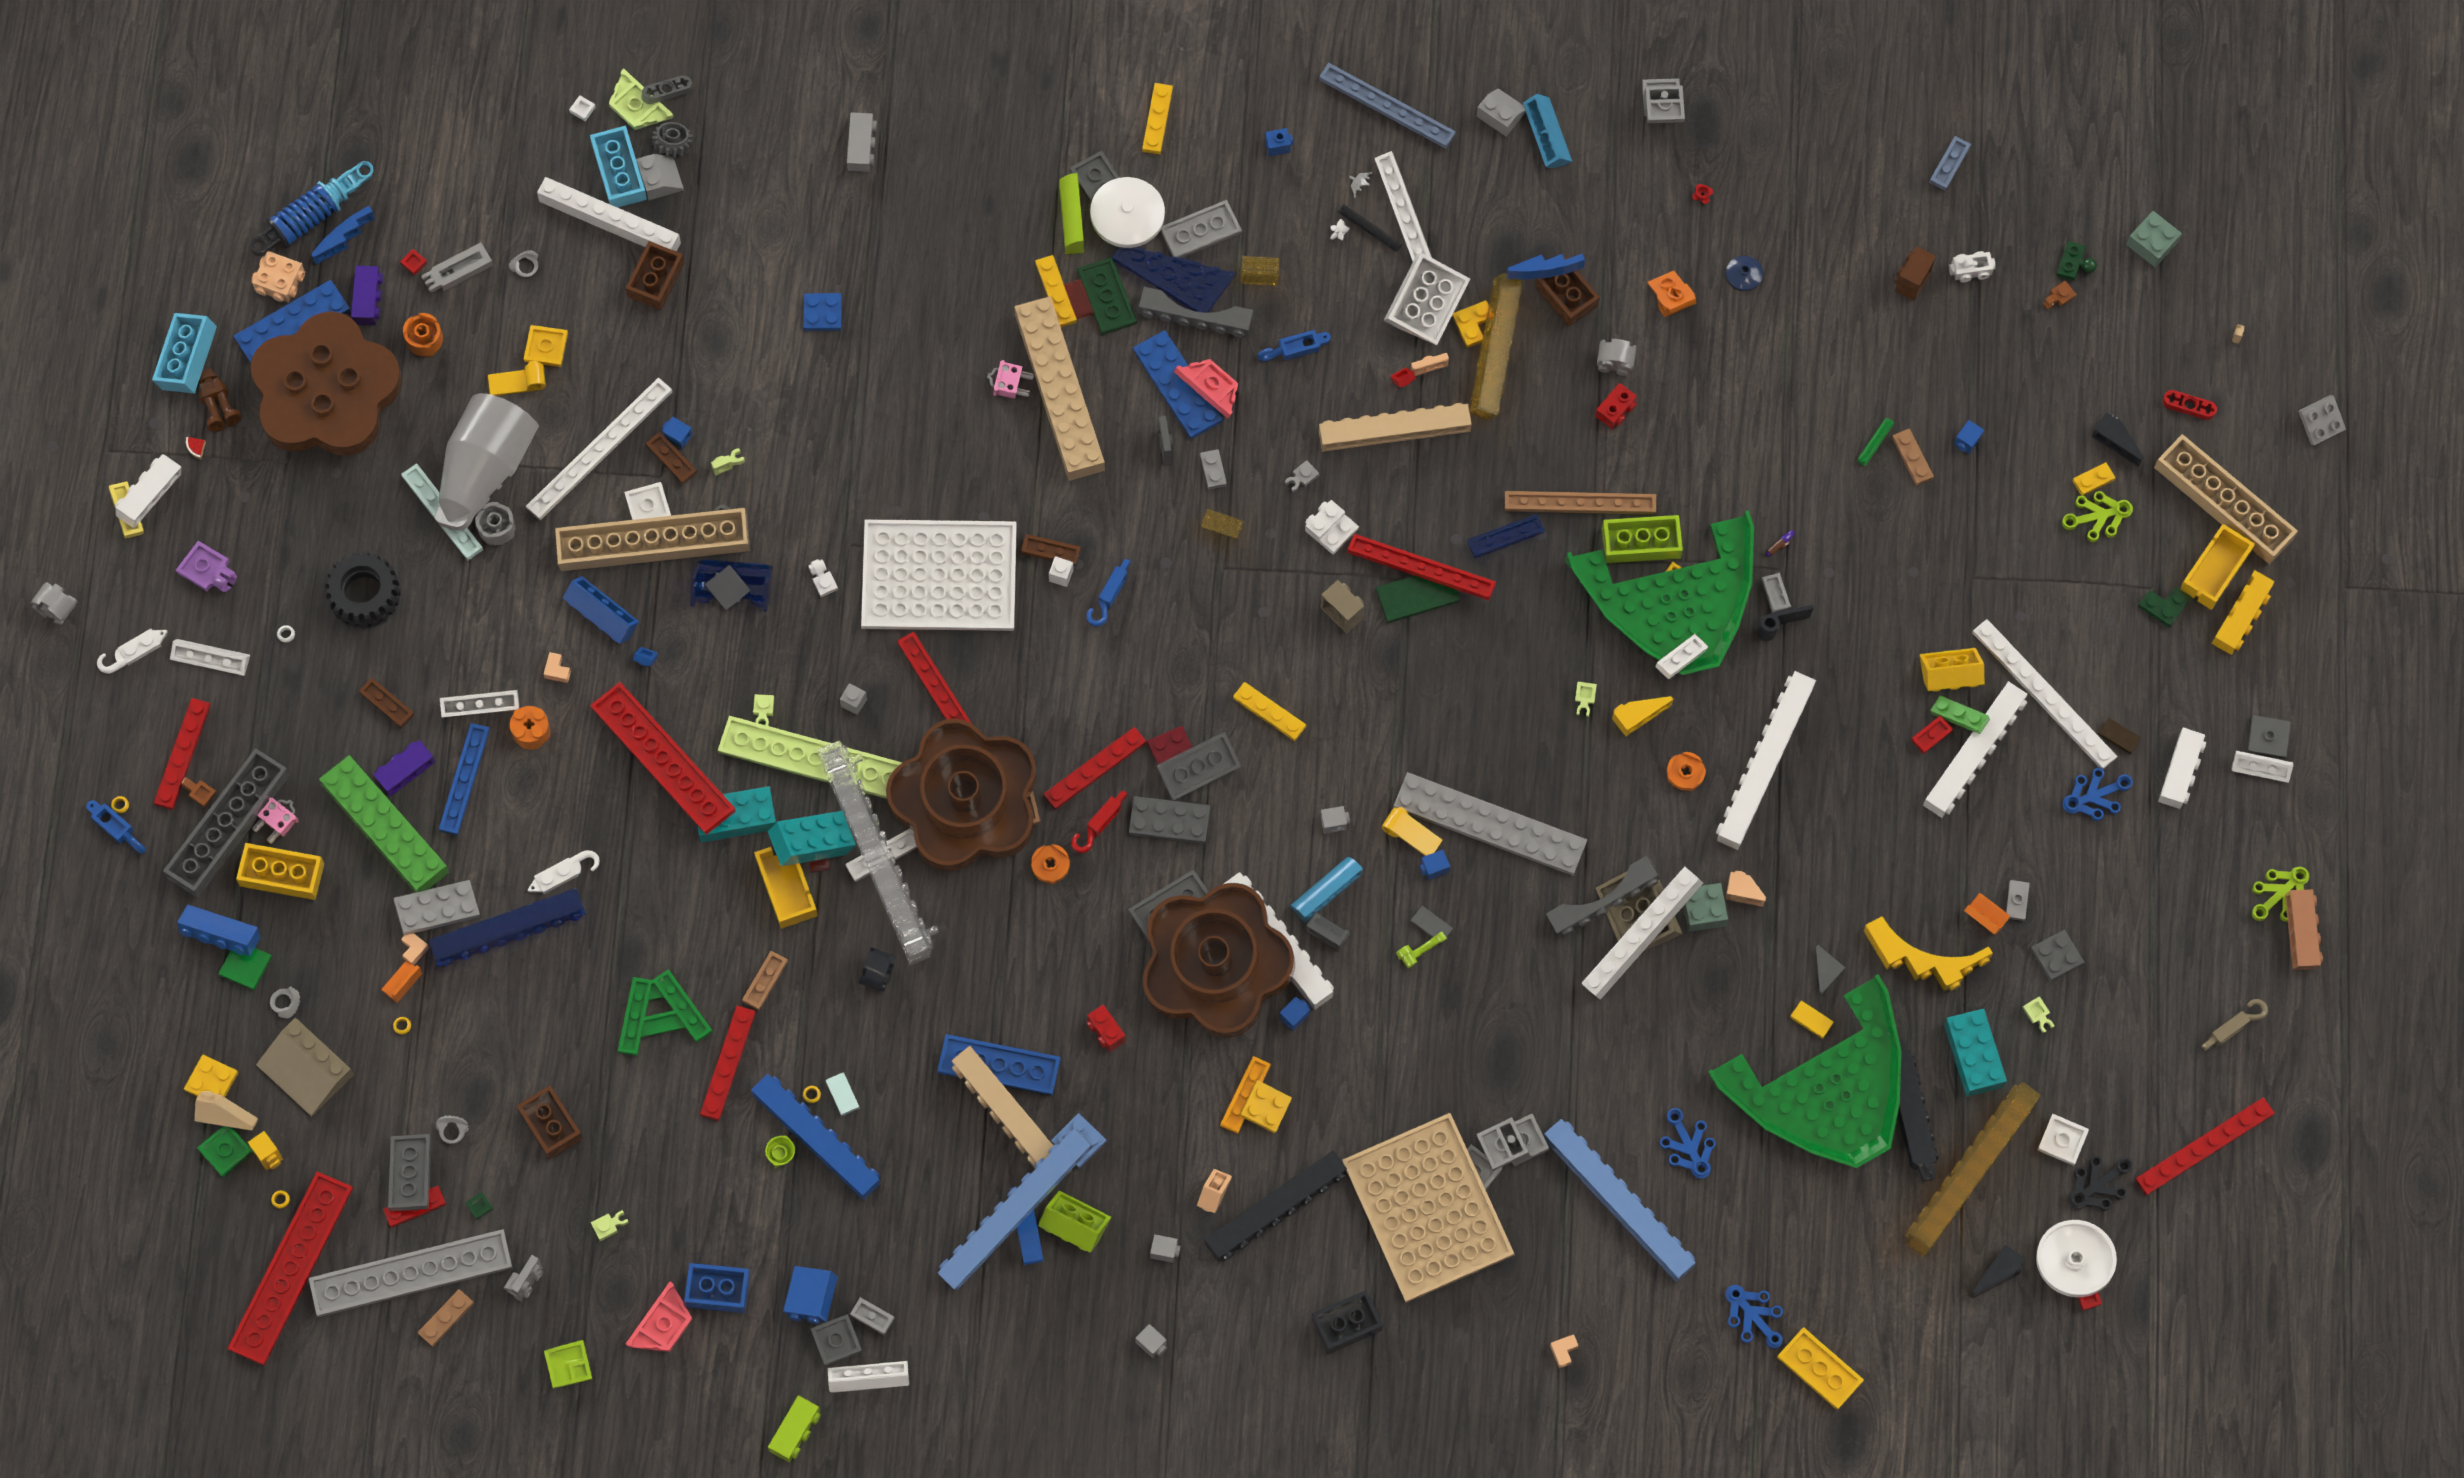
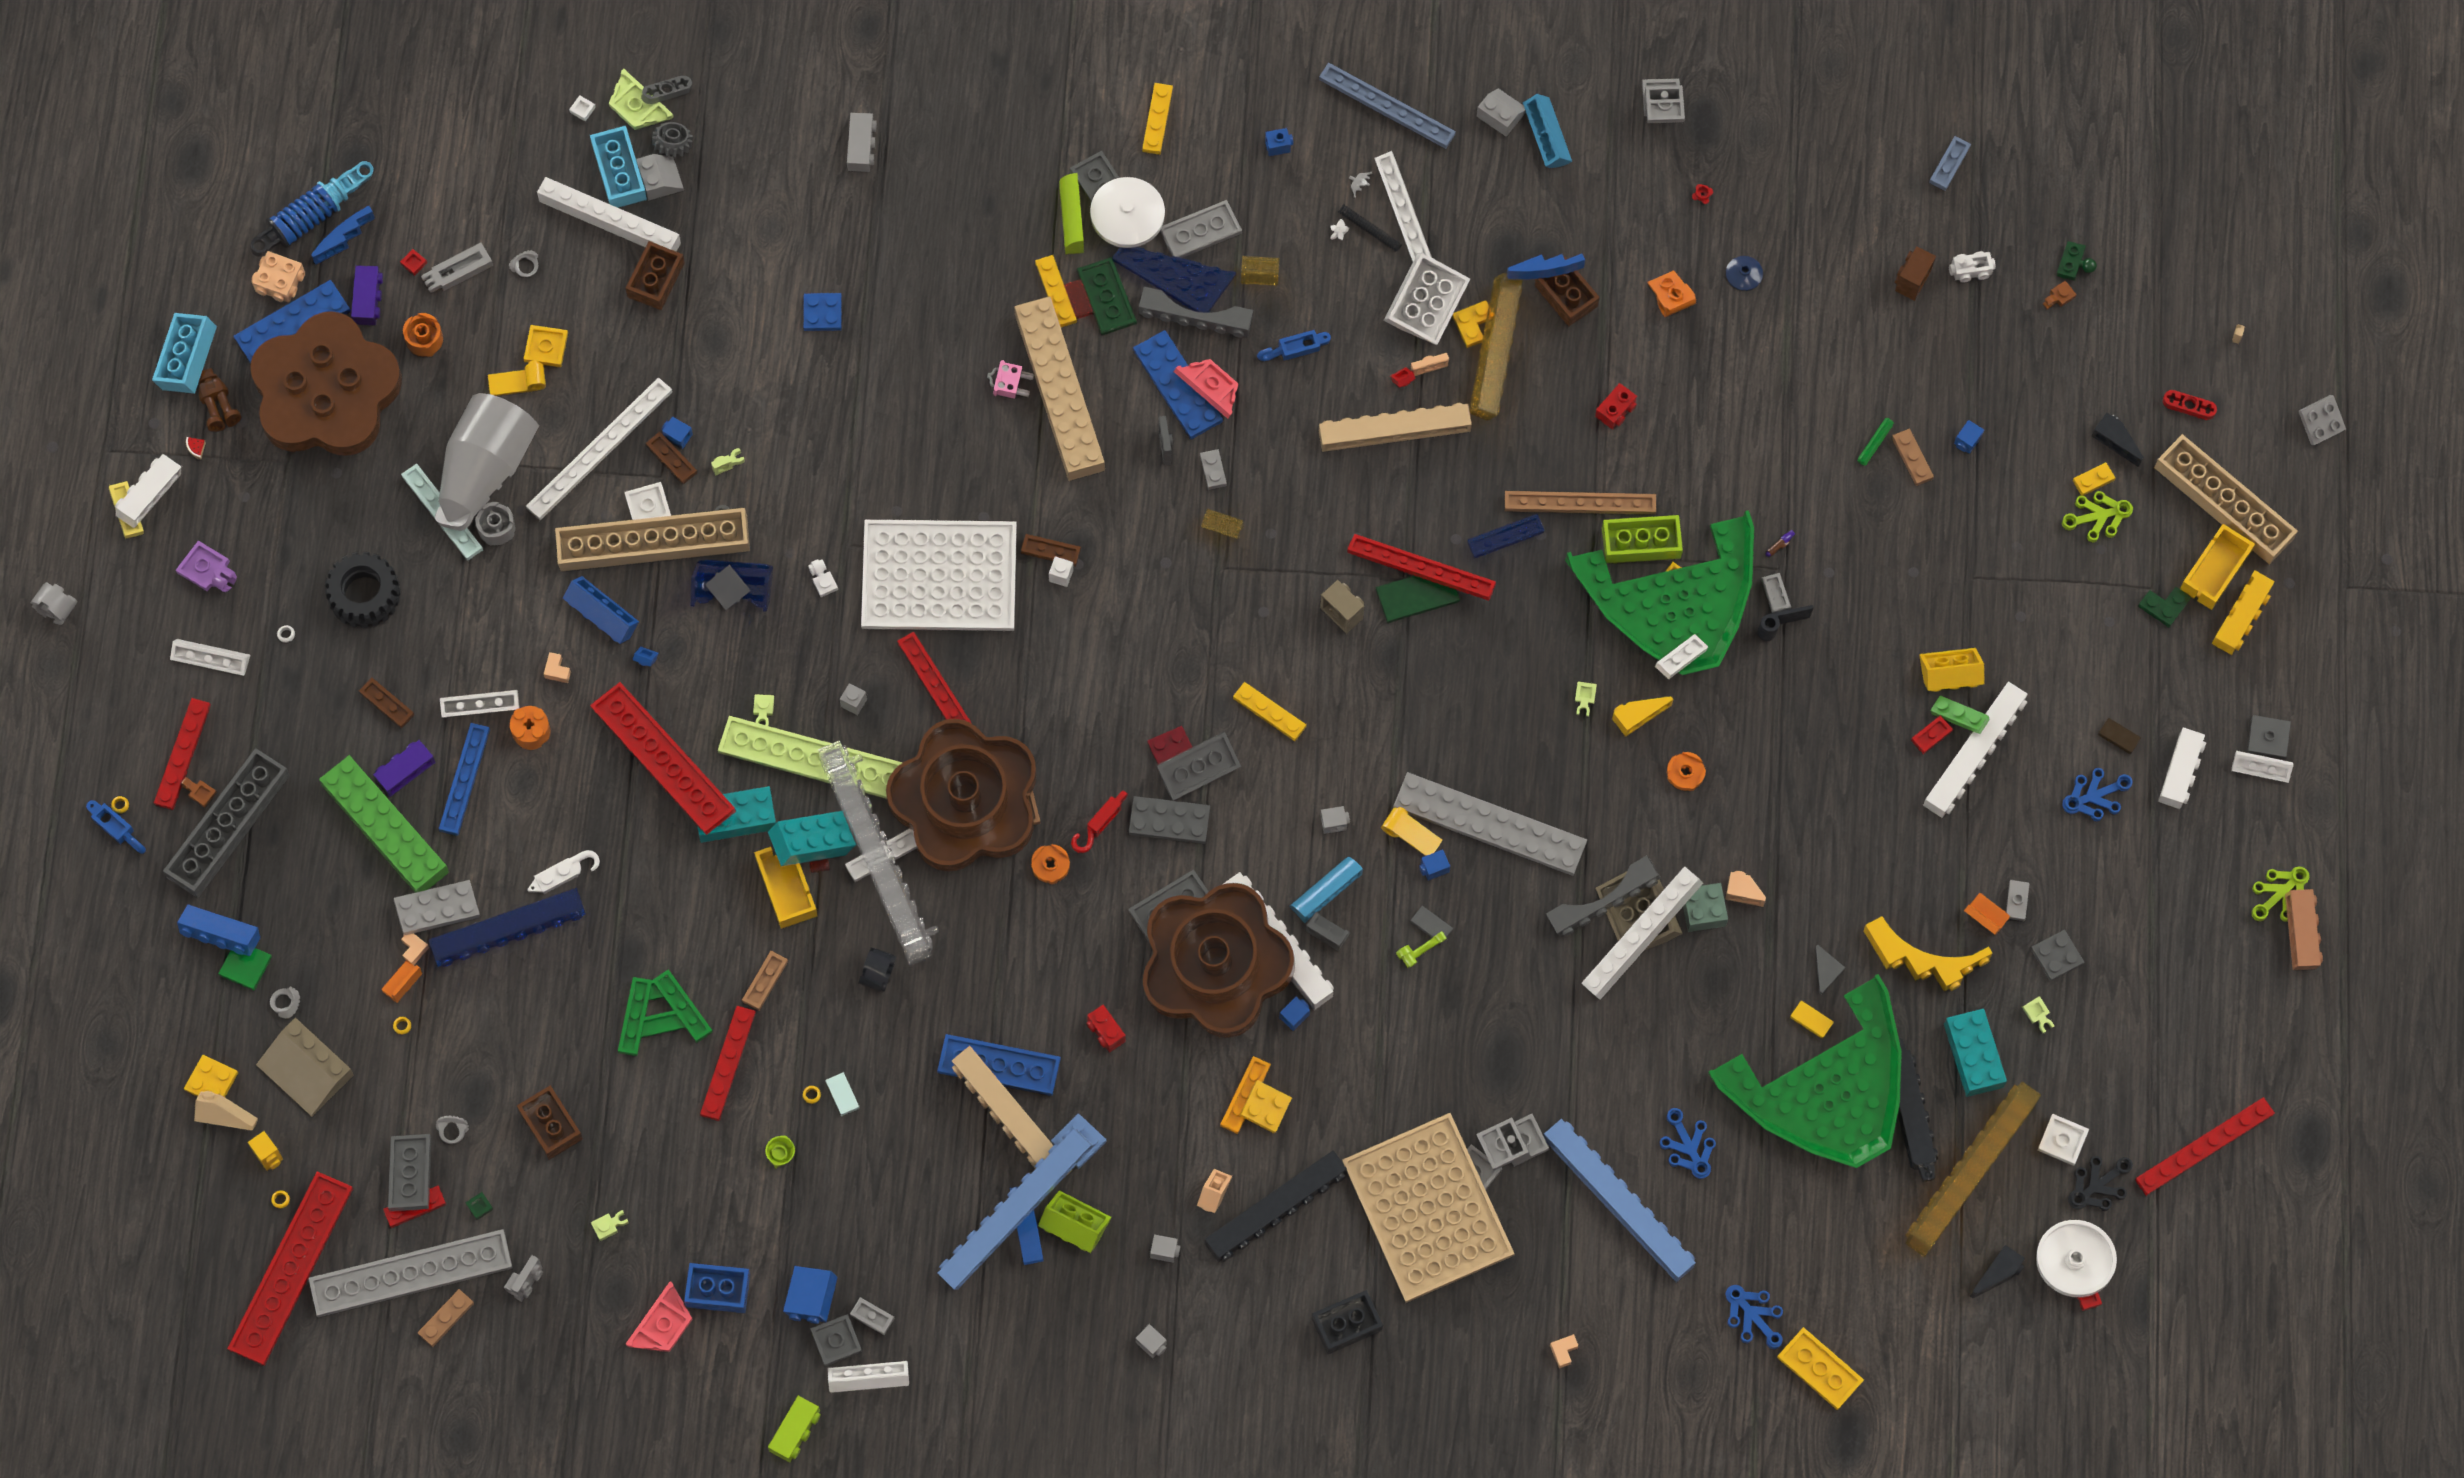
(134, 650): white plate -> none
(225, 1150): green tile -> none
(277, 817): bright pink piece -> none
(280, 871): yellow brick -> none
(568, 1364): lime plate -> none
(815, 1136): blue brick -> none
(1094, 768): red plate -> none
(1110, 593): blue piece -> none
(1303, 475): light grey plate -> none
(1330, 526): white plate -> none
(1616, 356): light grey brick -> none
(1766, 760): white brick -> none
(2044, 694): white plate -> none
(2154, 239): sand green brick -> none
(2235, 1025): dark tan piece -> none

